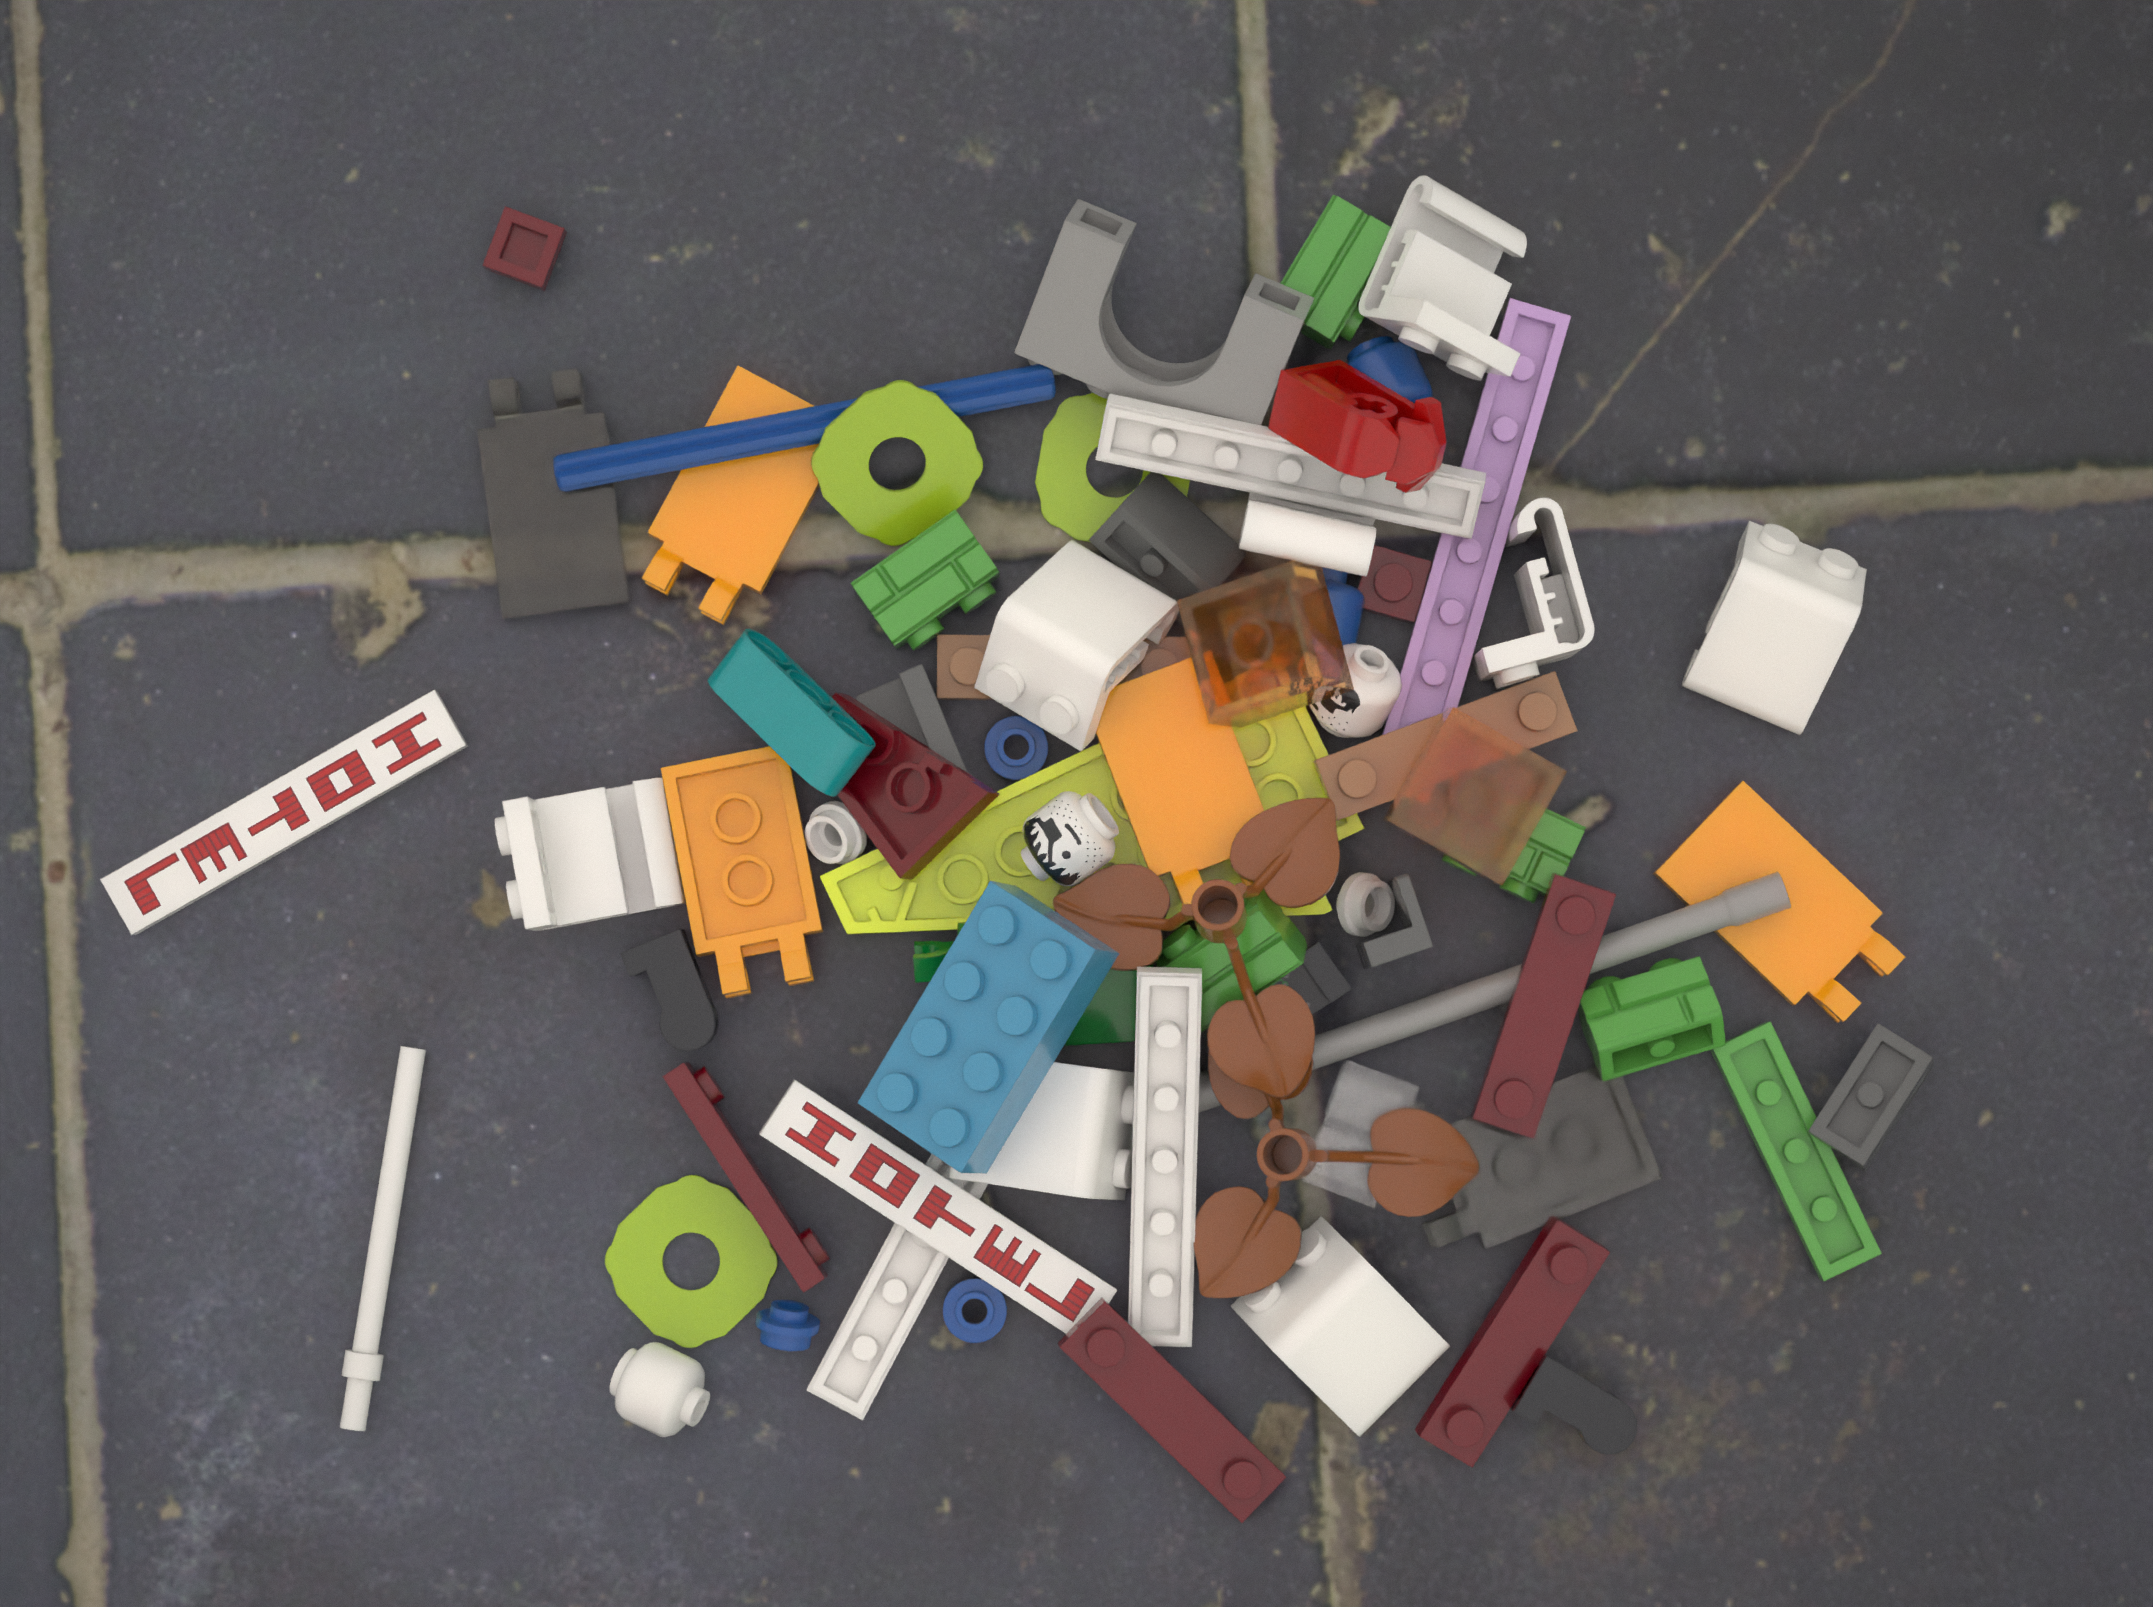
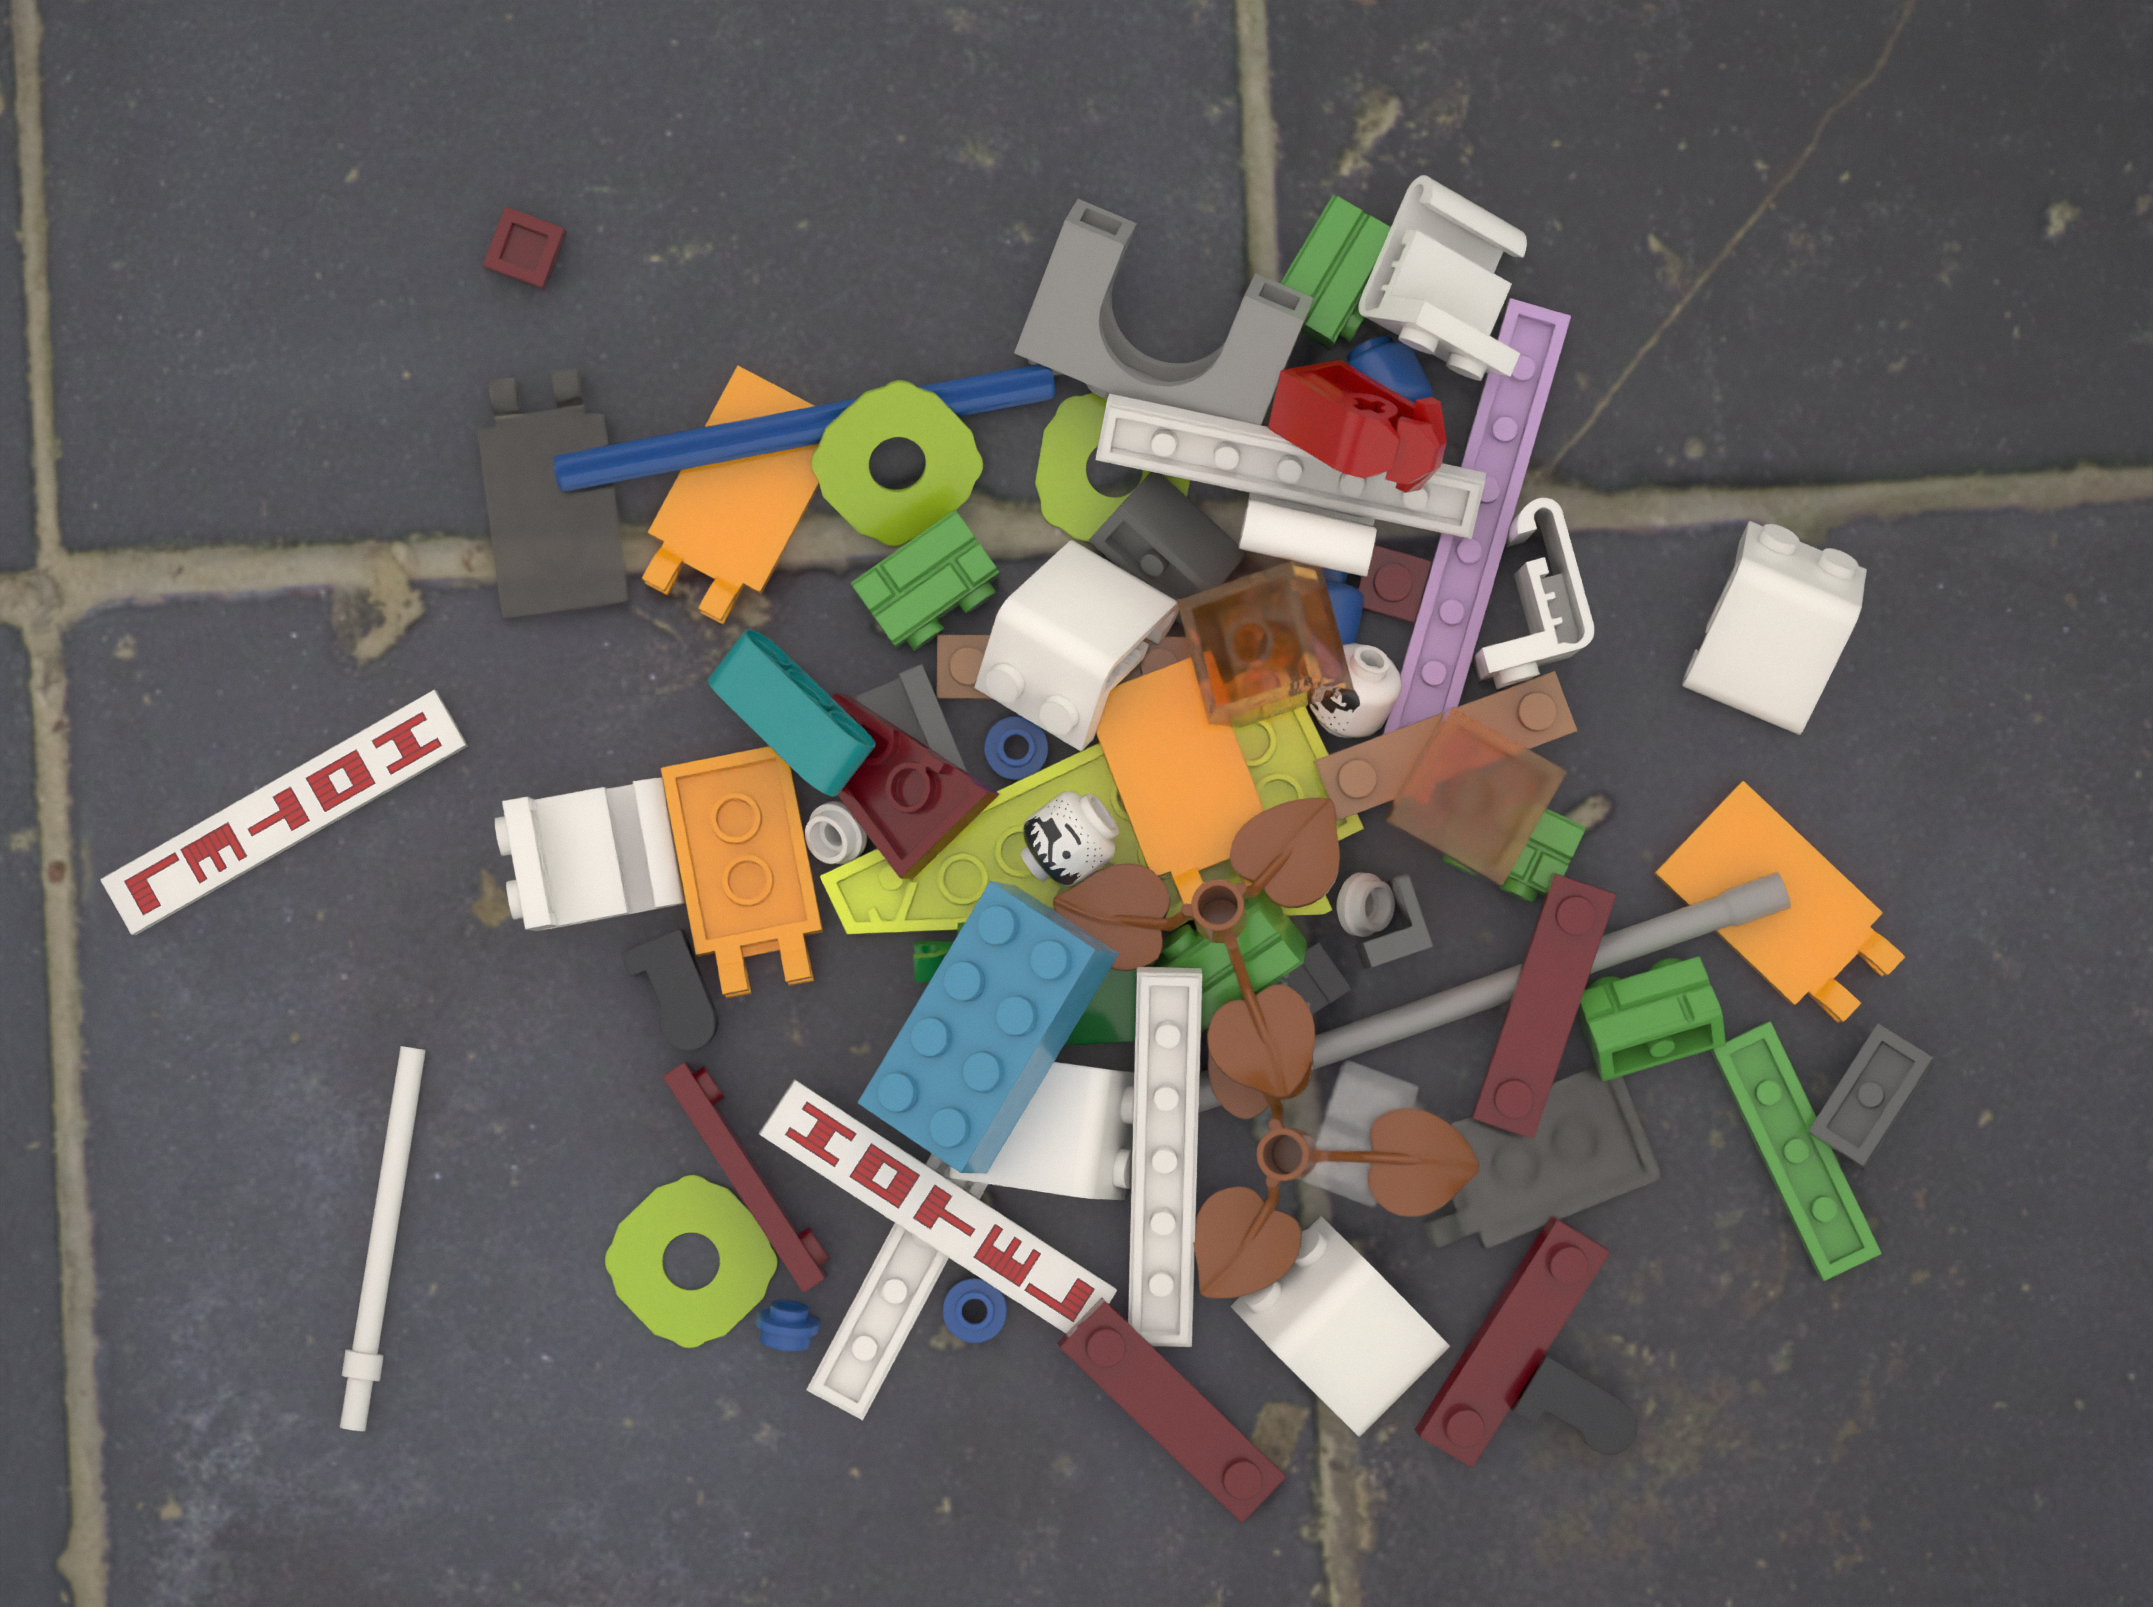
(659, 1389): white head -> none

